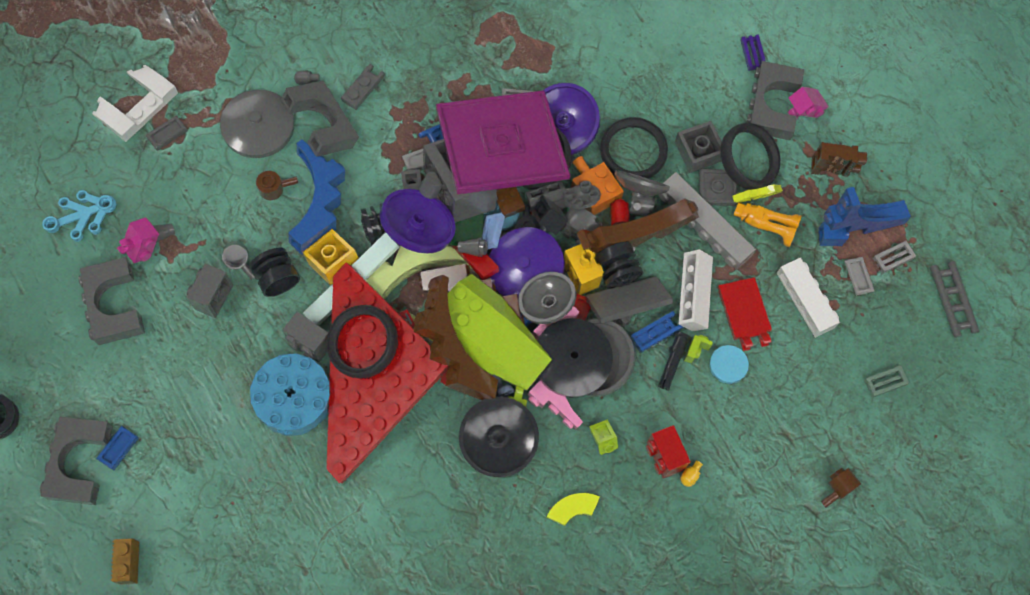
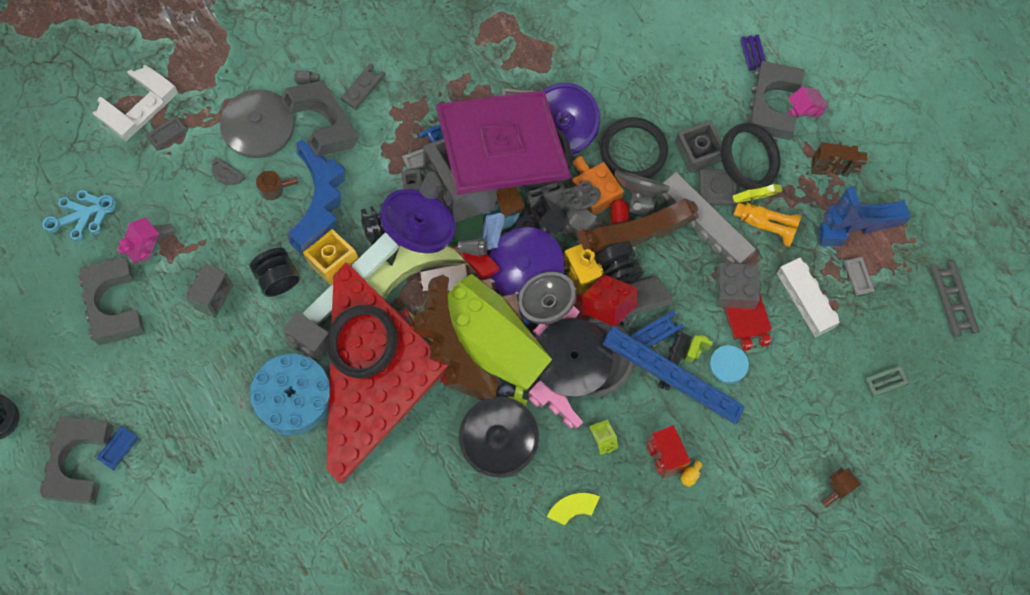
(125, 561): pearl gold brick -> none
(226, 174): none -> dark grey tile
(236, 256): dark grey piece -> none
(609, 300): none -> red brick
(673, 375): none -> blue tile
(695, 290): white brick -> none
(737, 286): none -> dark grey brick
(881, 264): light grey tile -> none

